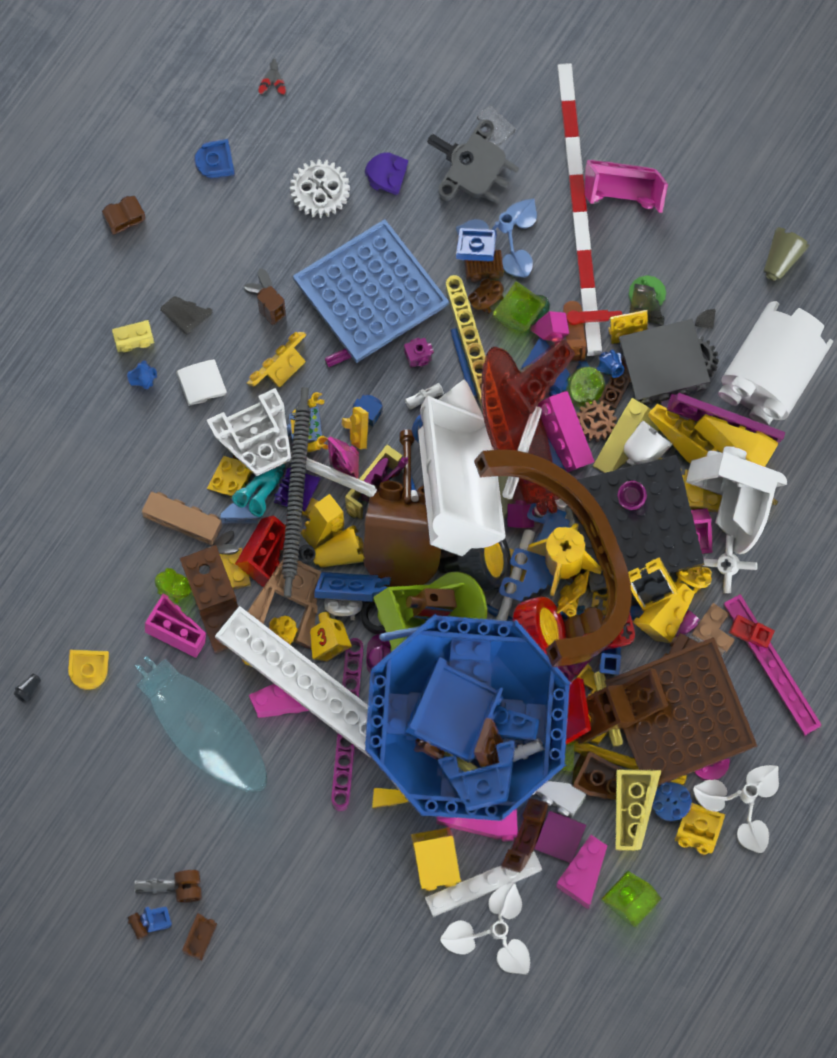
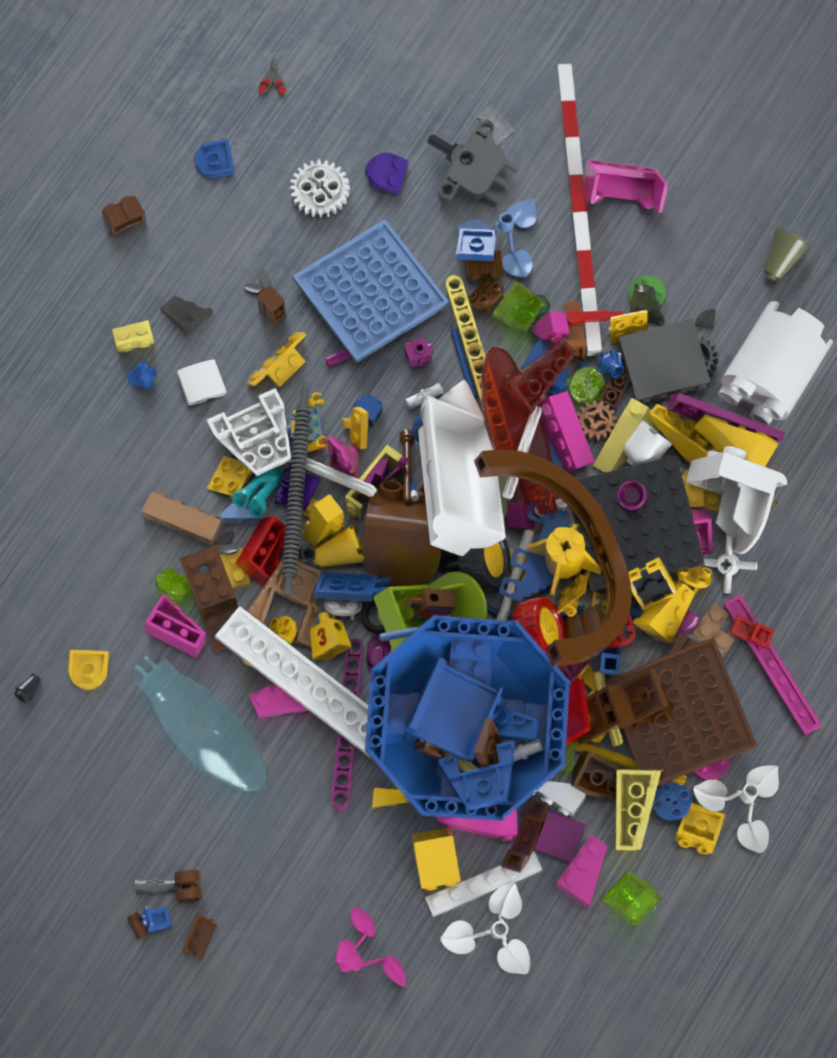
(349, 959): none -> dark pink plant

